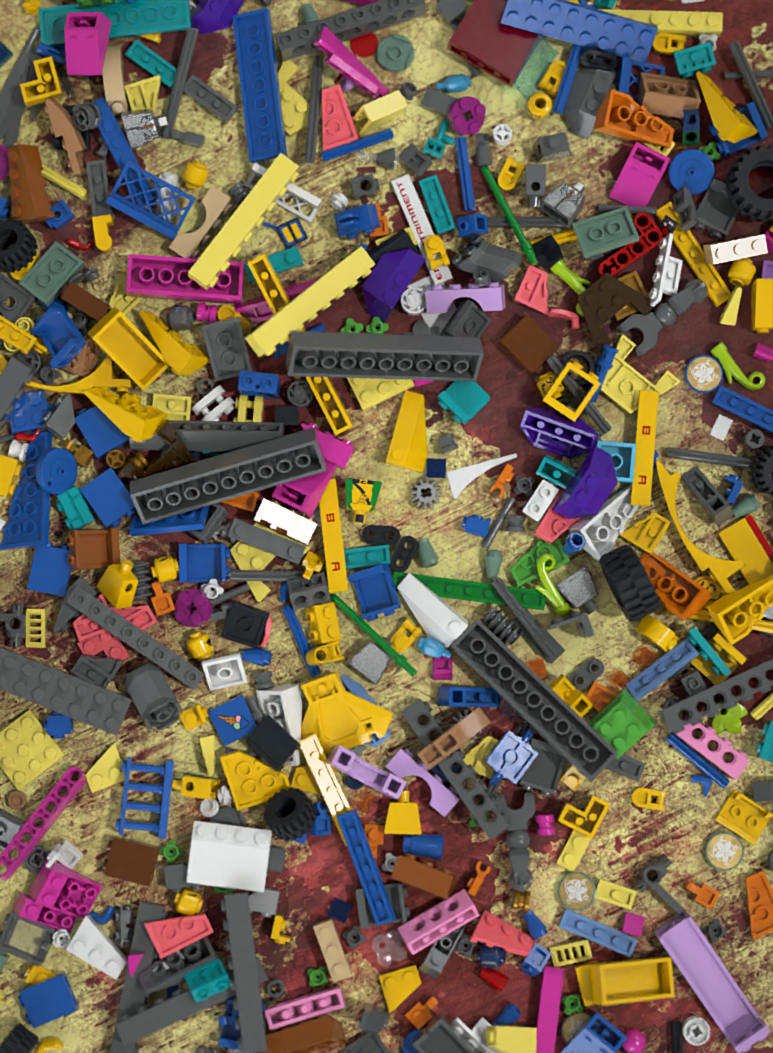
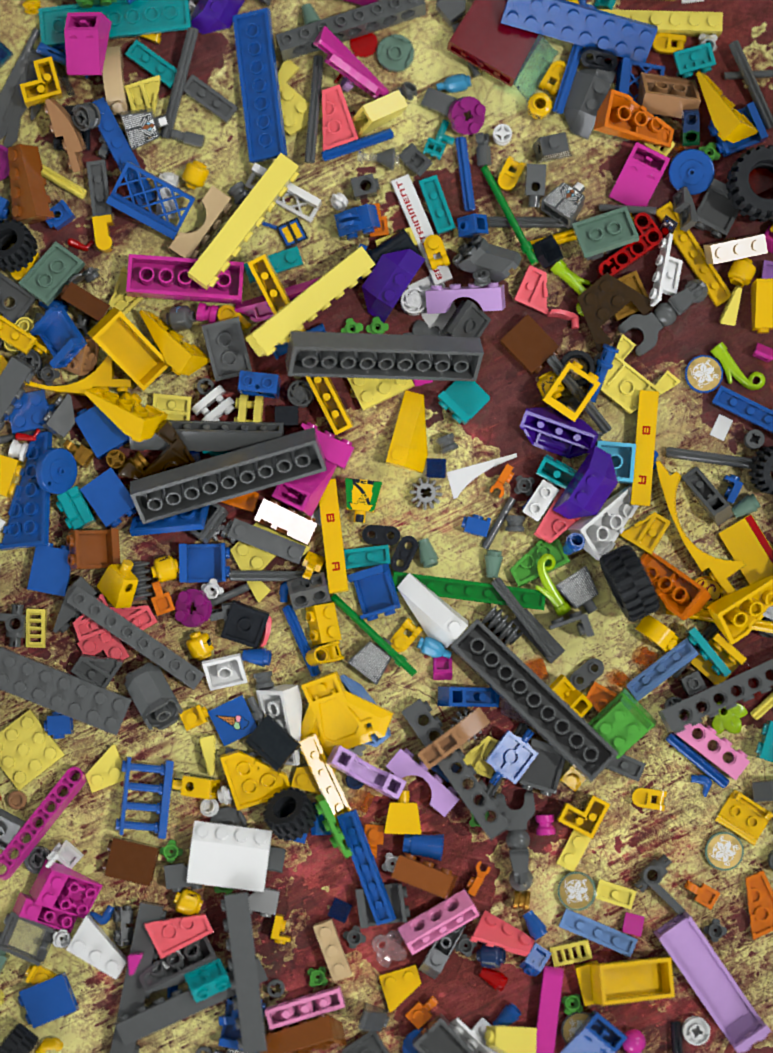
(329, 824): none -> bright green wing

